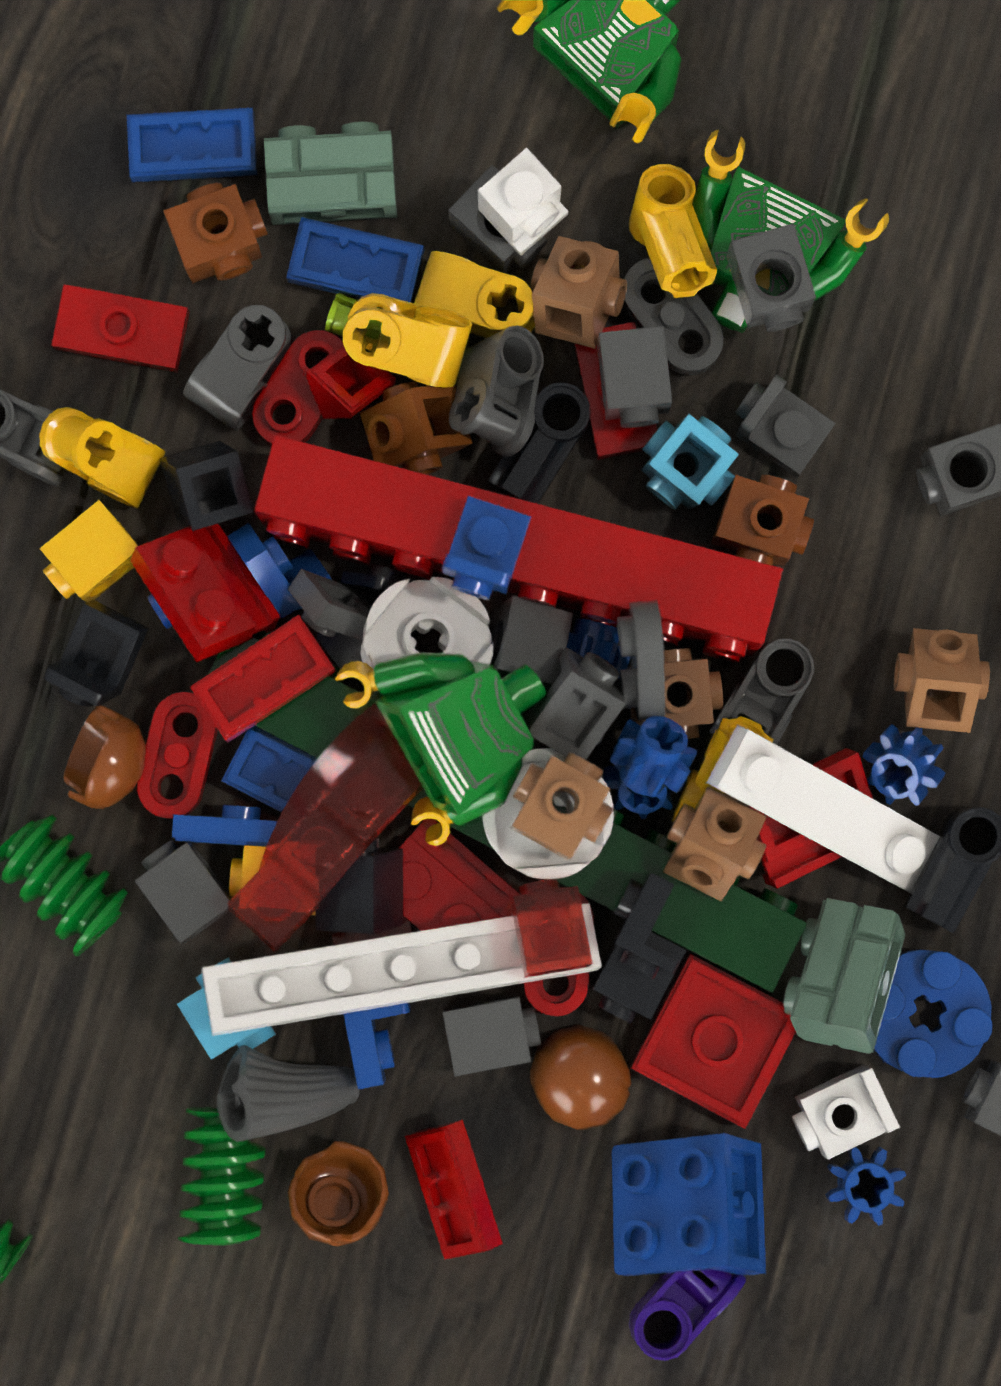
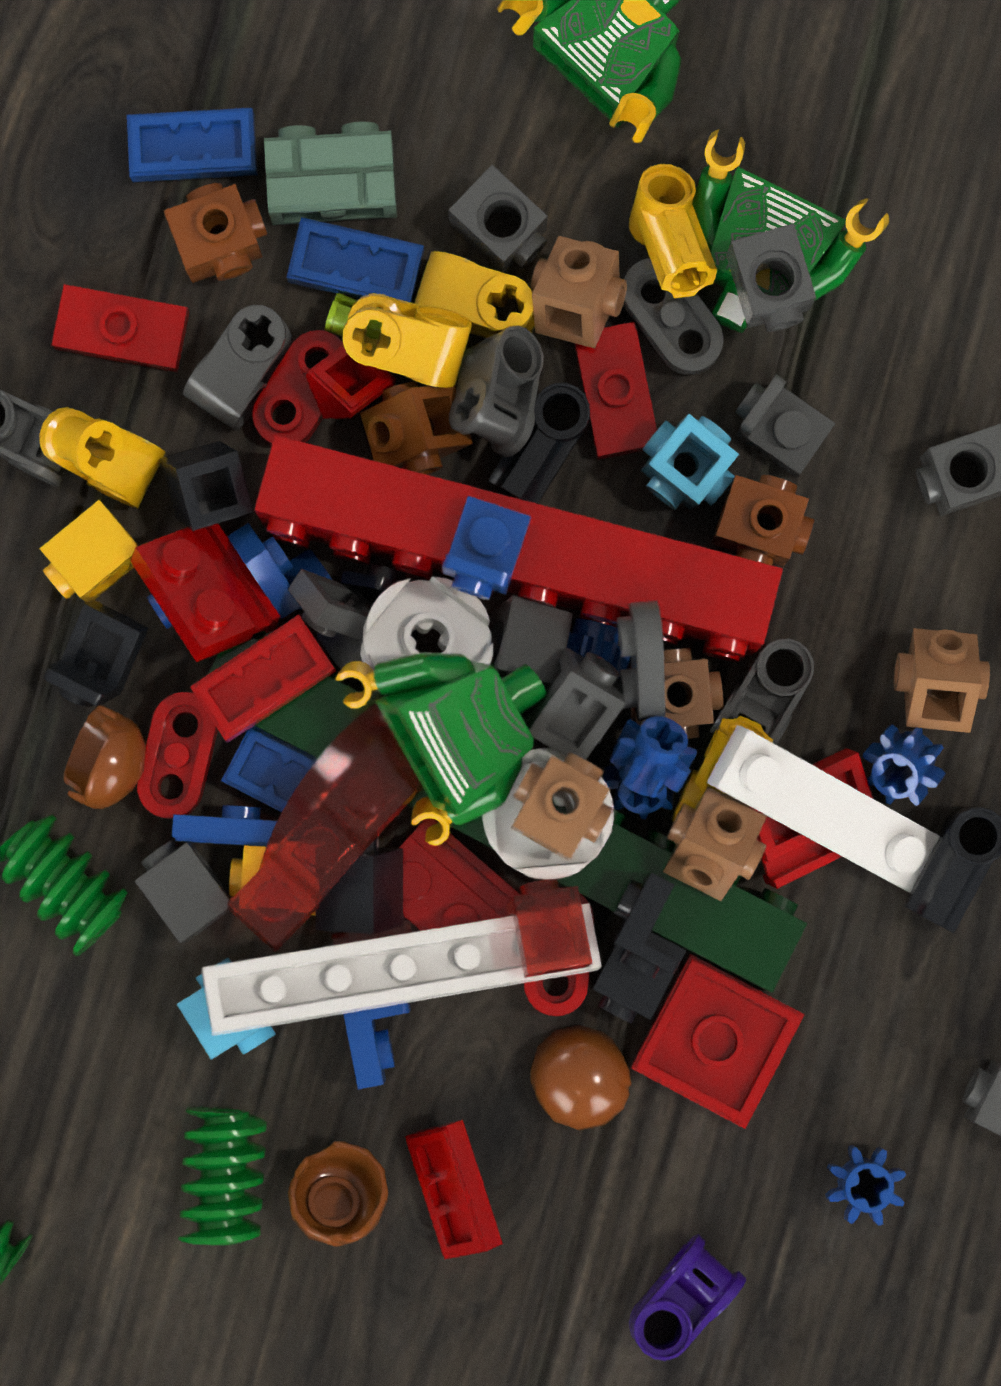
(274, 1096): dark grey piece -> none
(490, 1035): dark grey brick -> none
(522, 201): white brick -> none
(634, 375): dark grey brick -> none
(688, 1206): blue bracket -> none
(845, 975): sand green brick -> none
(860, 1091): white brick -> none
(962, 1024): blue plate -> none

